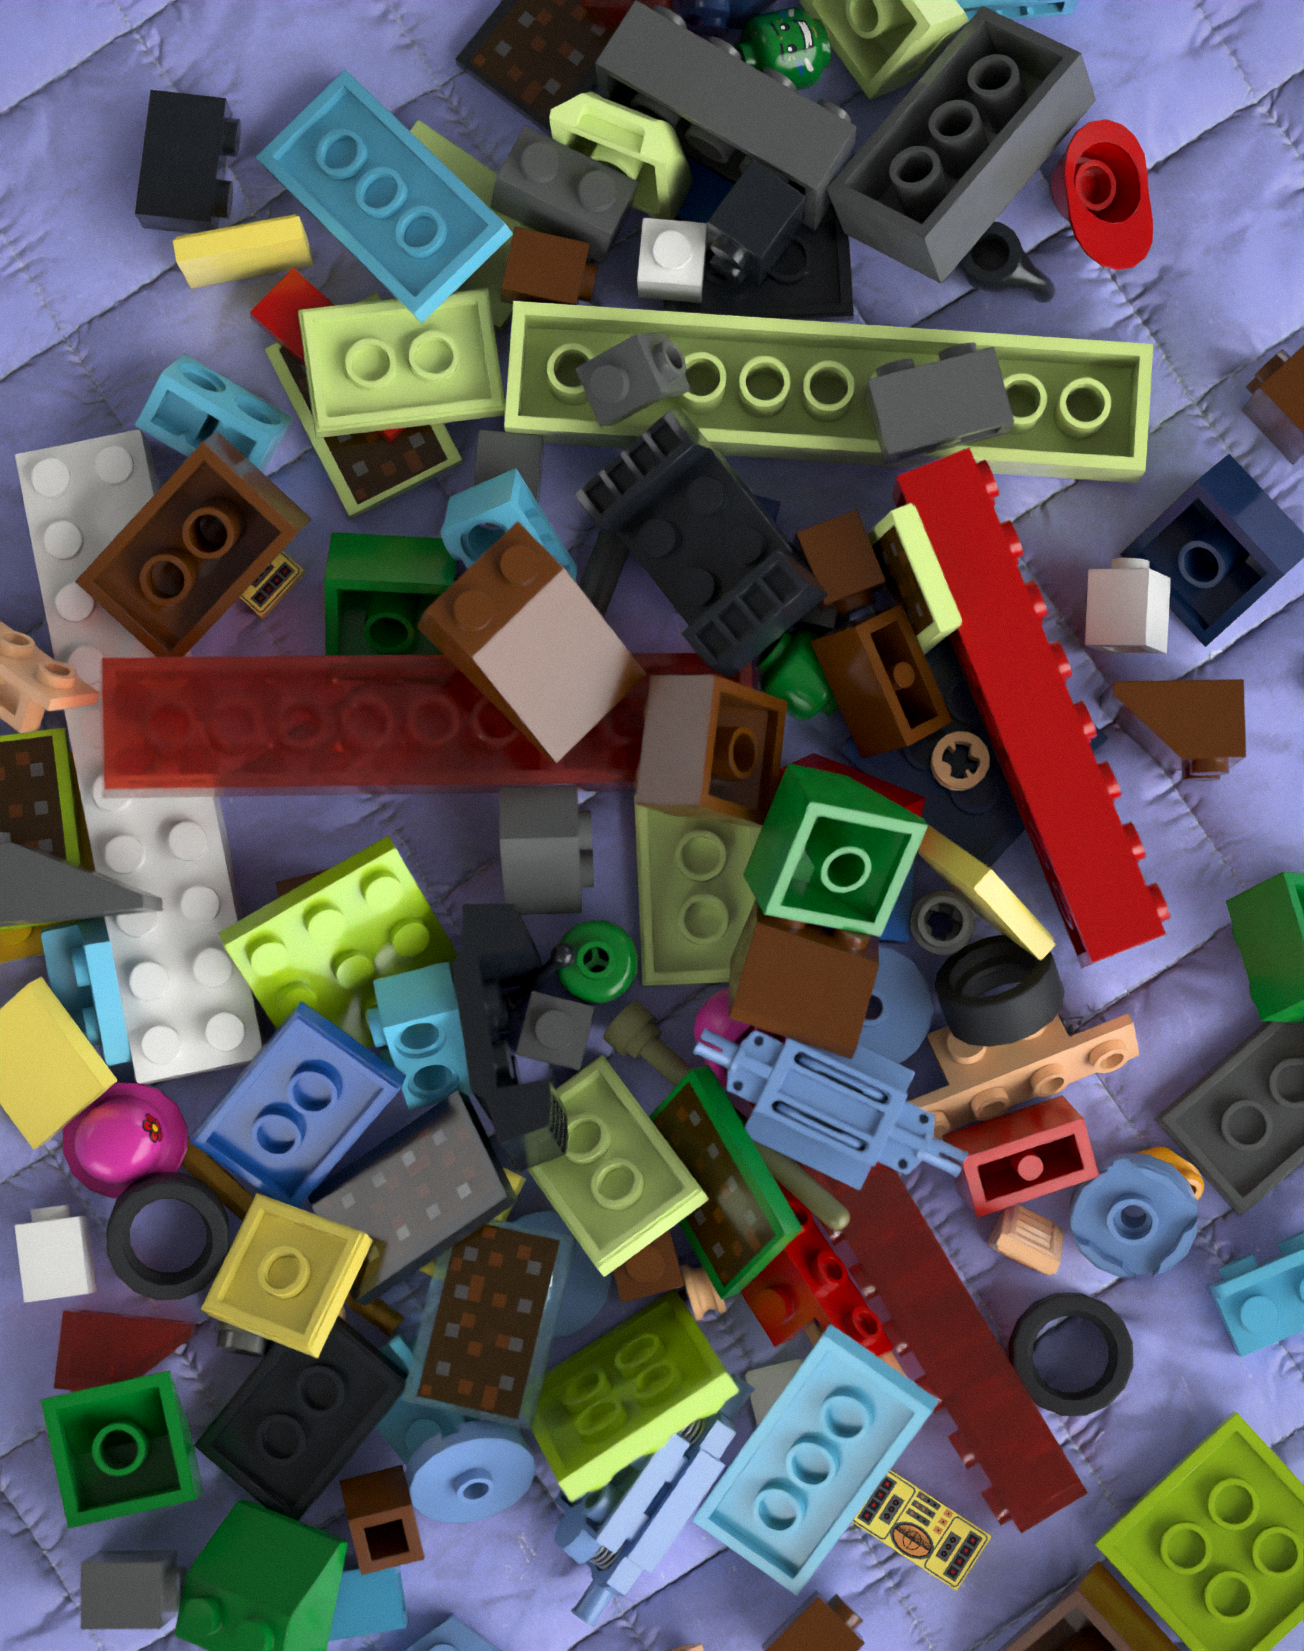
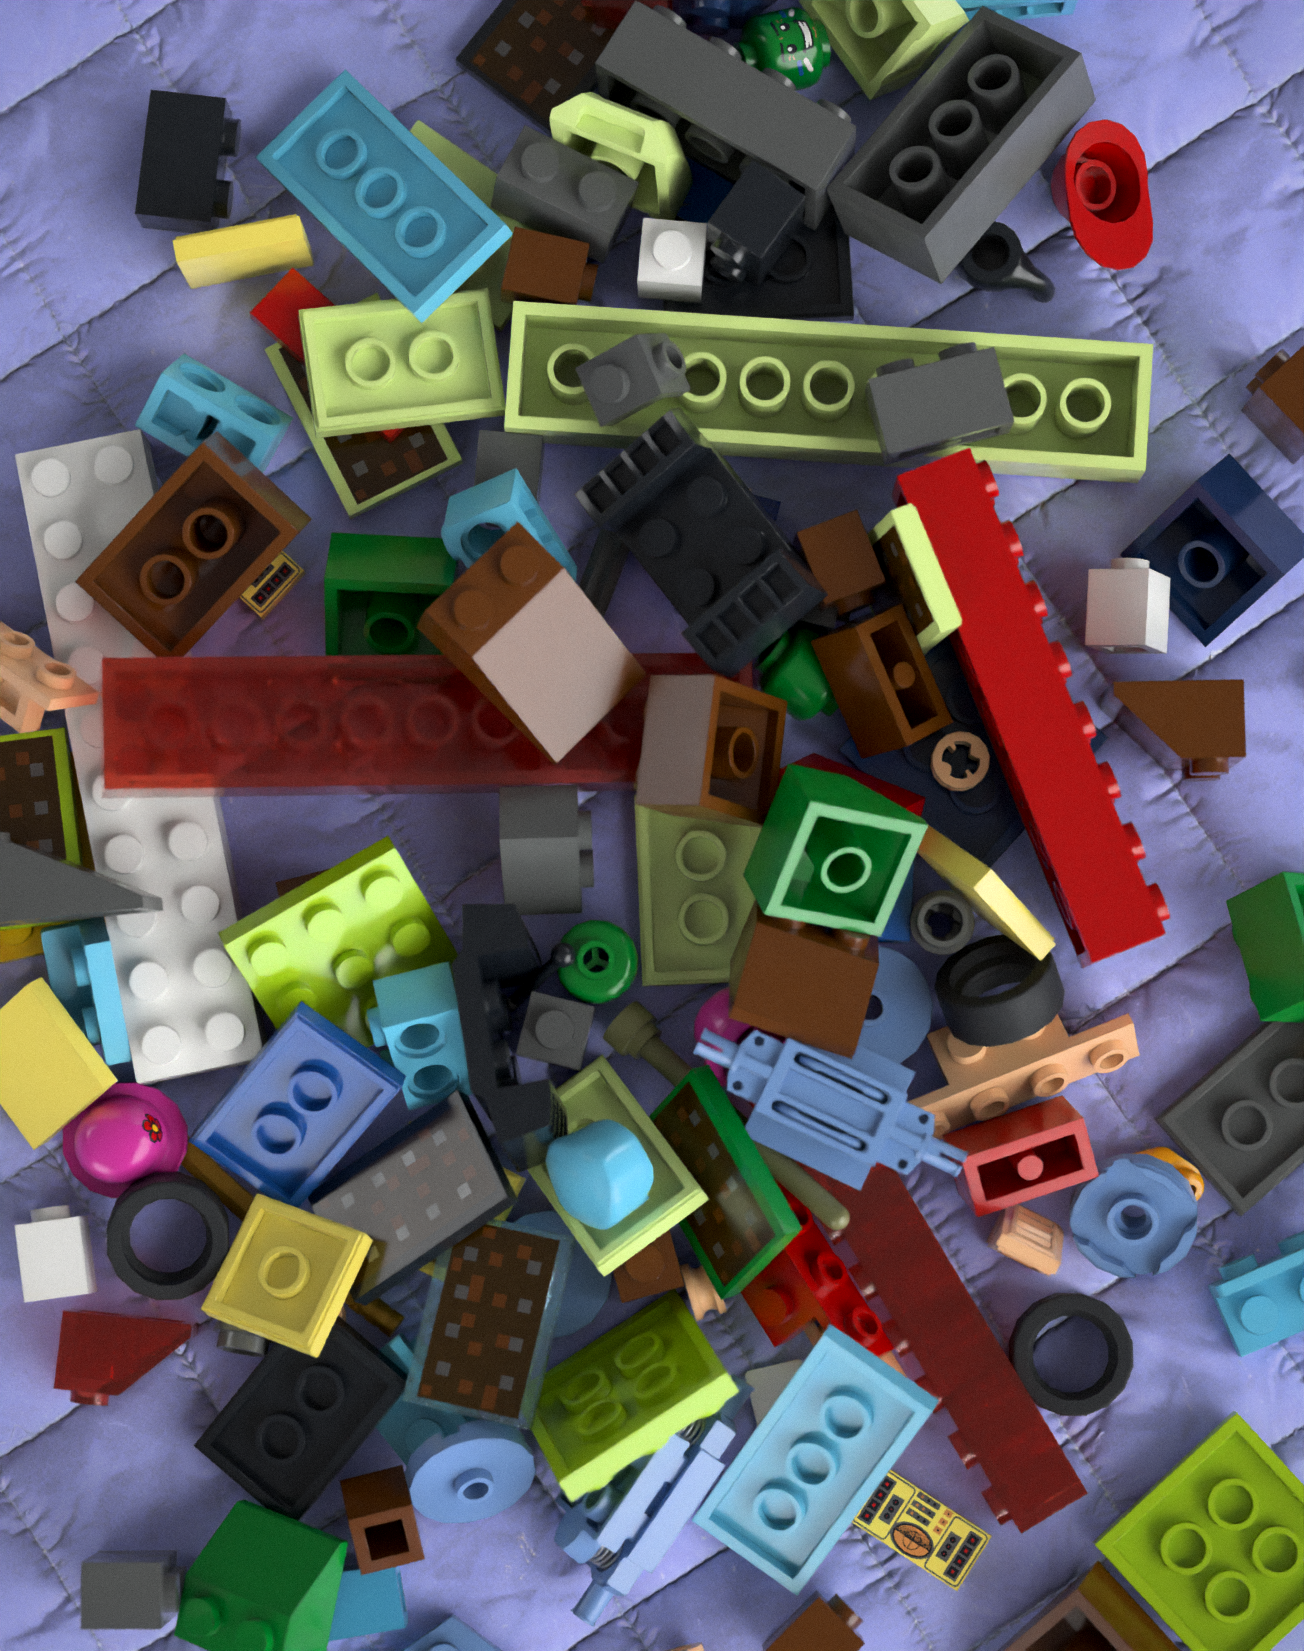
(121, 1449): green slope -> none
(600, 1173): none -> medium azure hair

